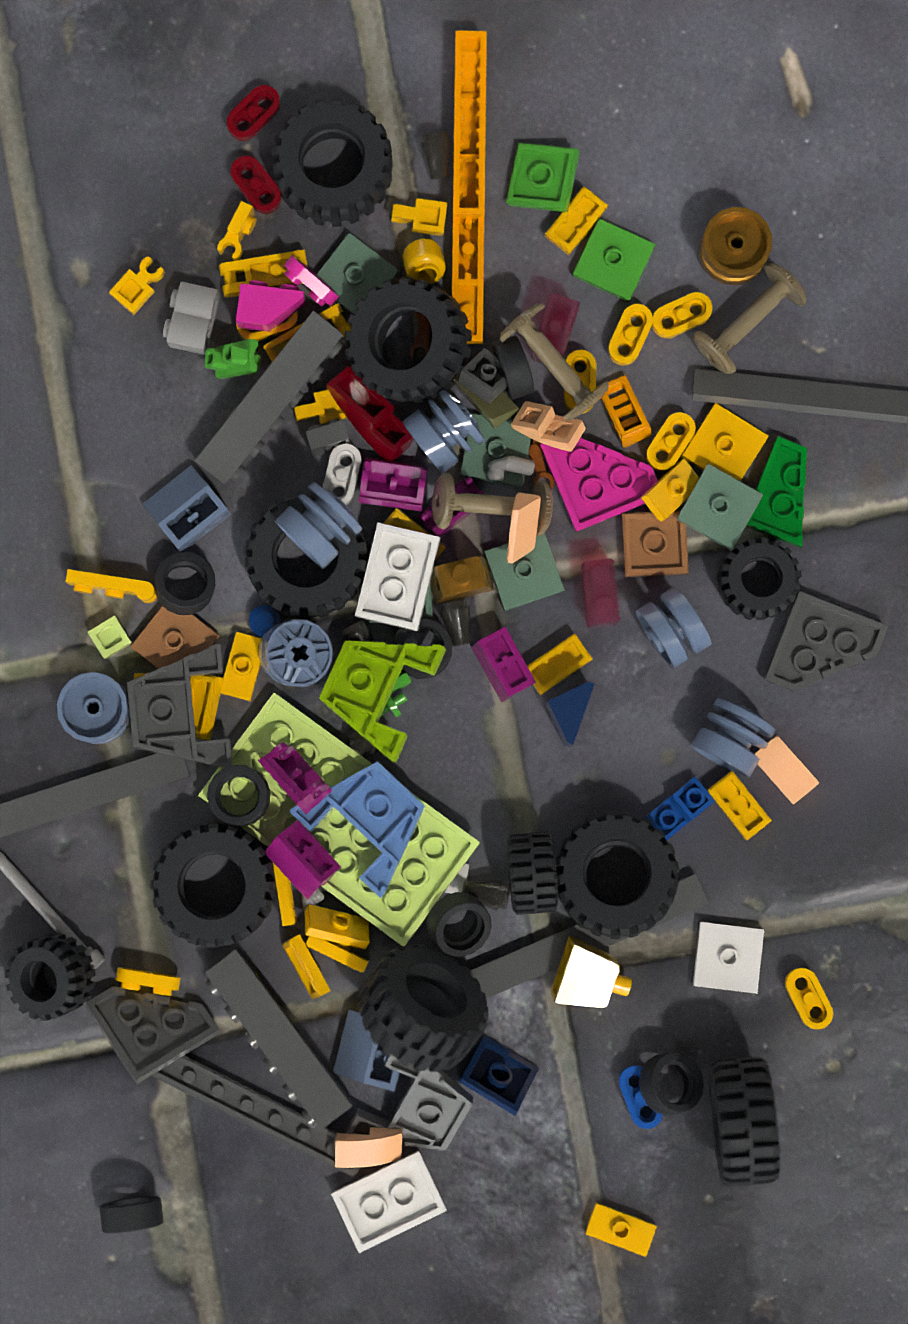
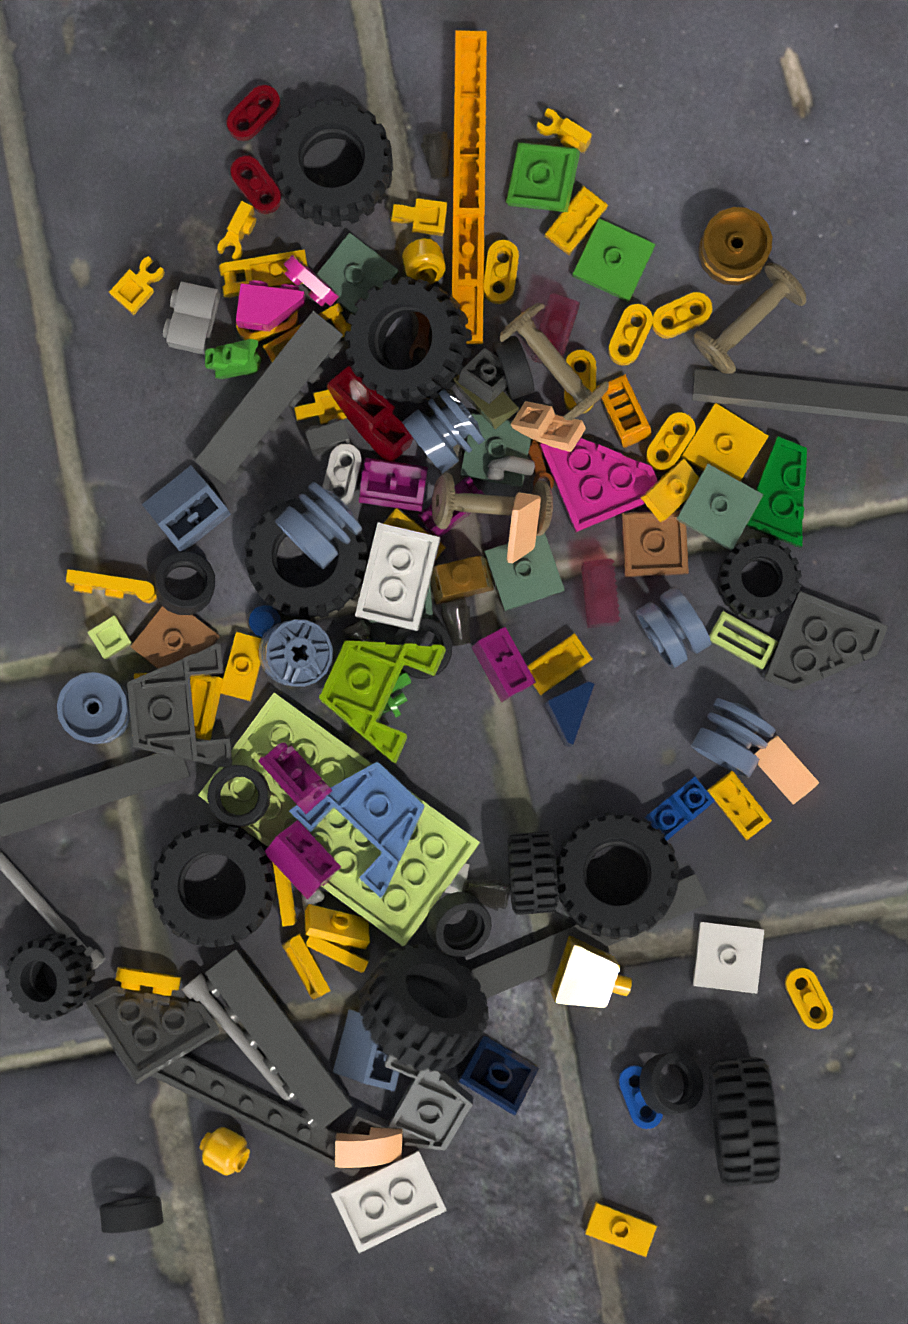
(200, 992): none -> light grey piece
(224, 1151): none -> yellow head
(500, 272): none -> yellow plate
(569, 132): none -> yellow plate
(735, 650): none -> yellowish green tile

